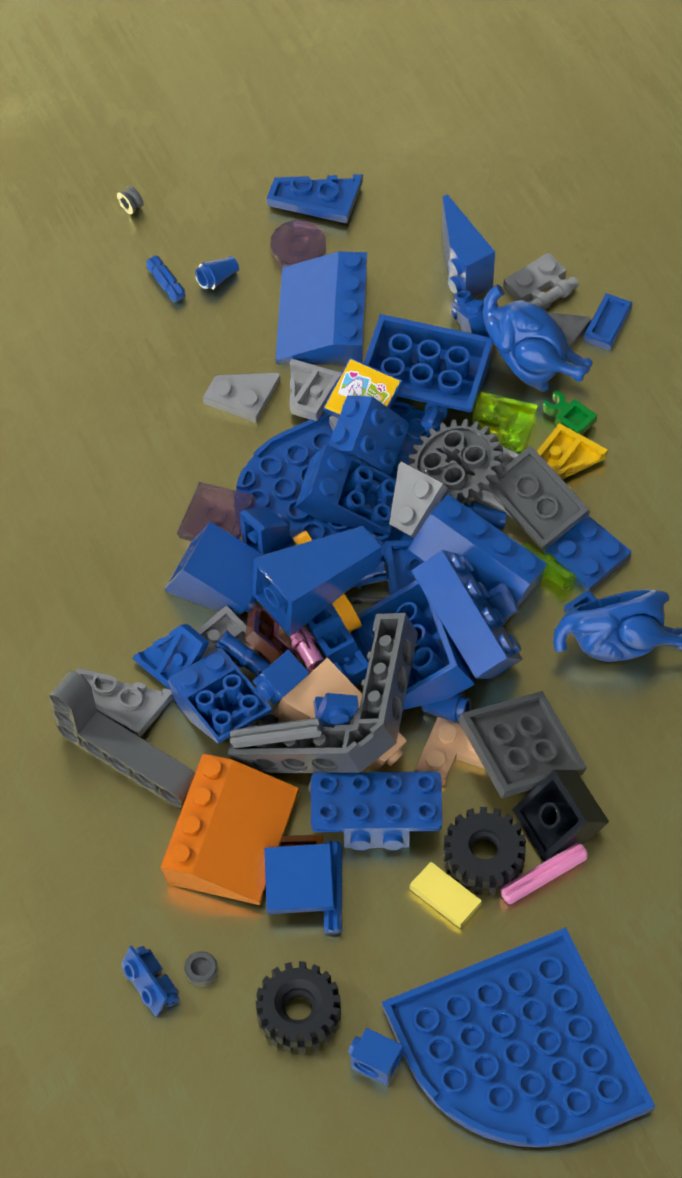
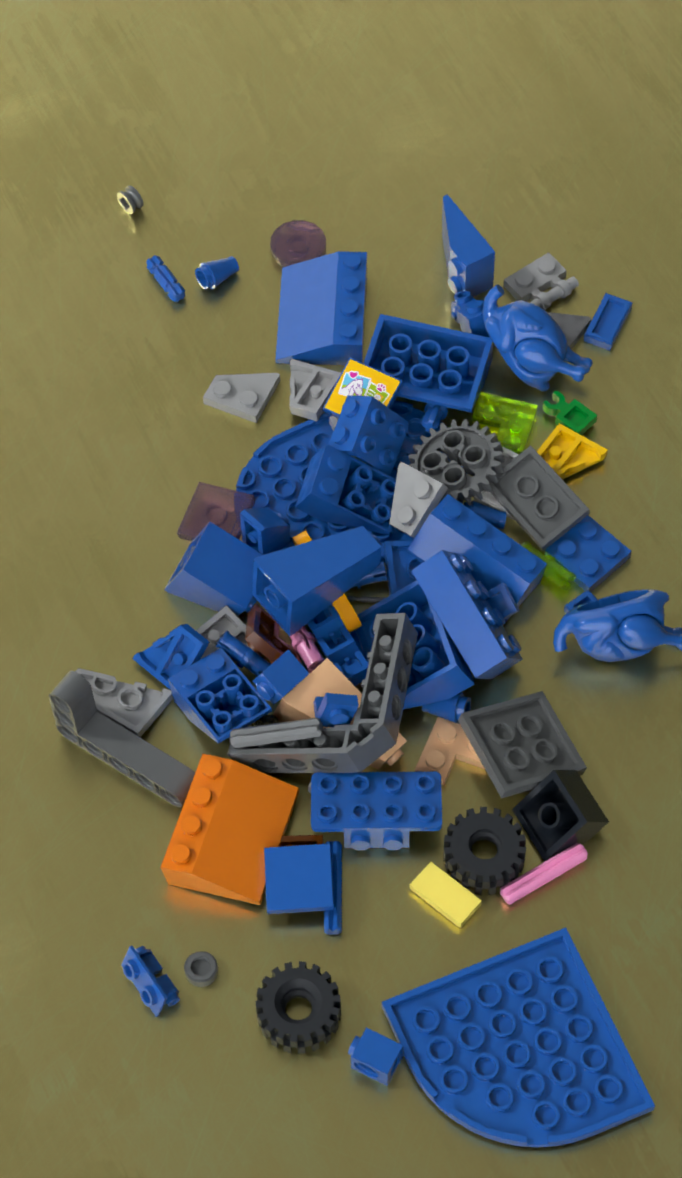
(321, 198): blue wing -> none

